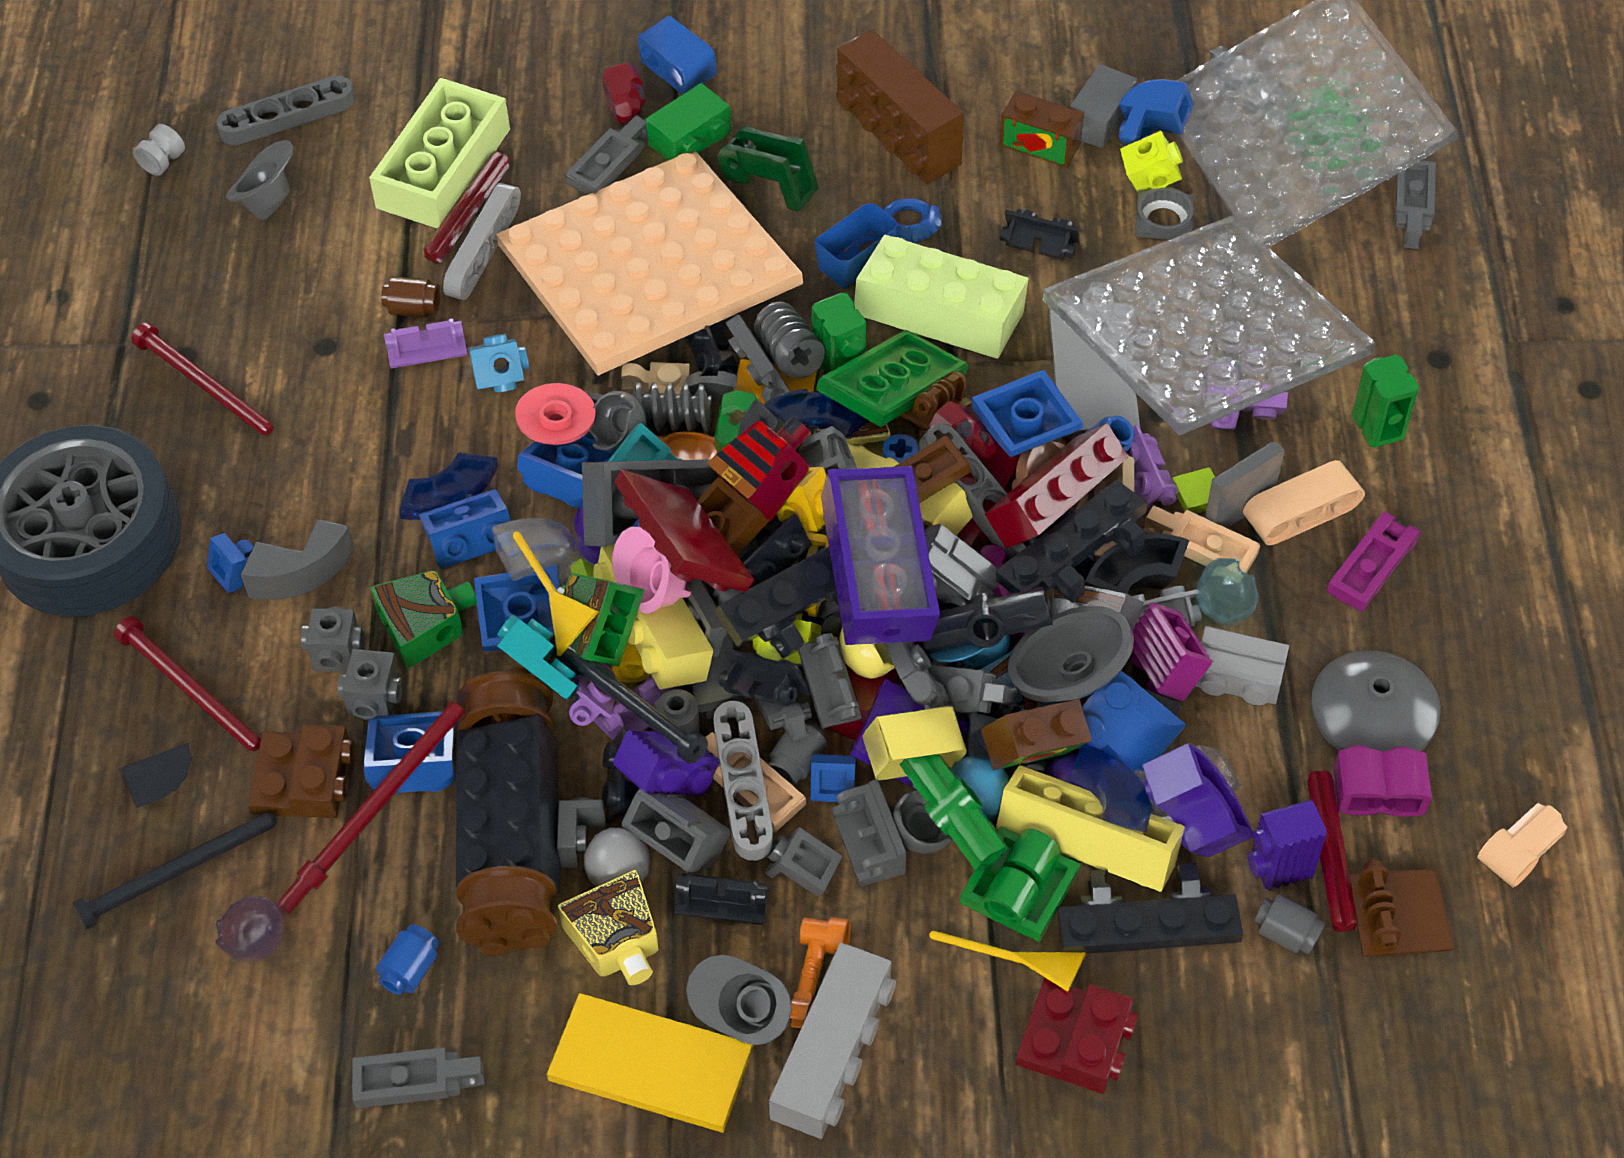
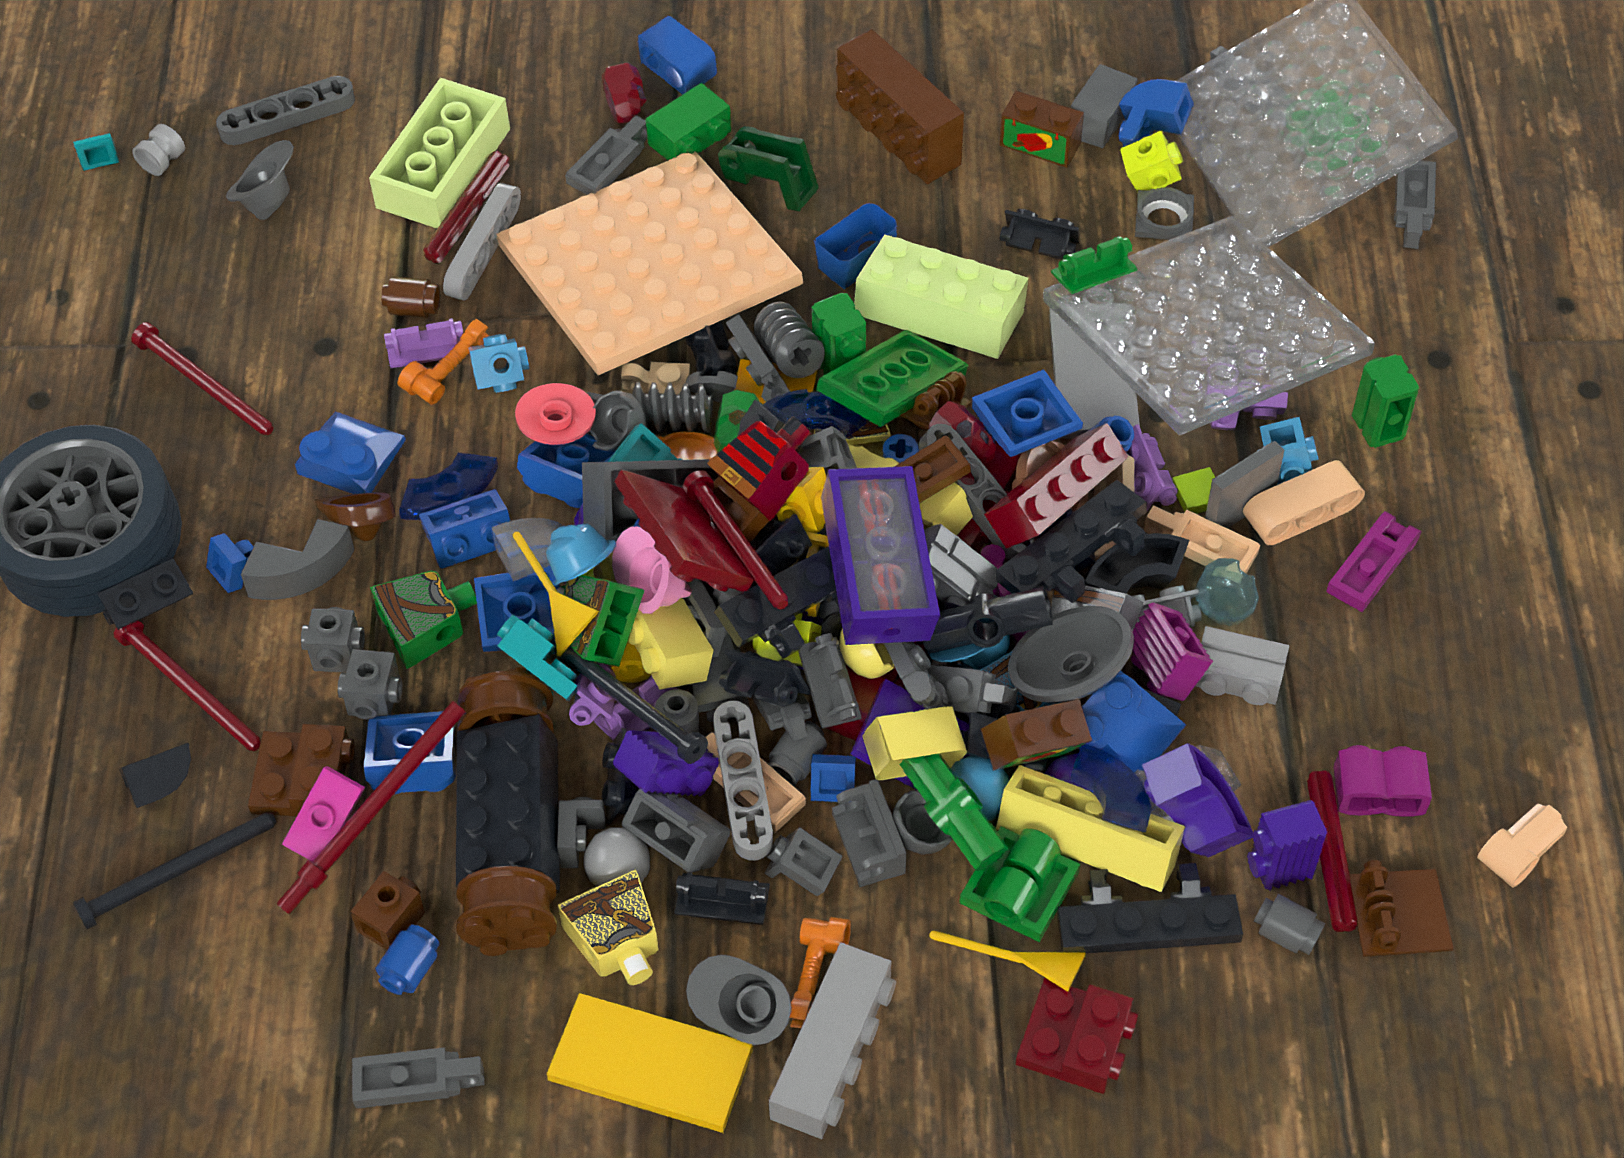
(96, 151): none -> teal slope
(144, 594): none -> black hinge
(250, 929): hair -> none
(323, 813): none -> dark pink plate
(348, 453): none -> blue slope
(359, 512): none -> reddish brown piece
(388, 909): none -> reddish brown brick
(427, 382): none -> orange brick
(576, 551): none -> dark azure piece
(700, 487): none -> dark red bar
(928, 224): blue piece -> none
(1088, 269): none -> green hinge
(1298, 449): none -> dark azure brick
(1354, 713): dark grey dish -> none

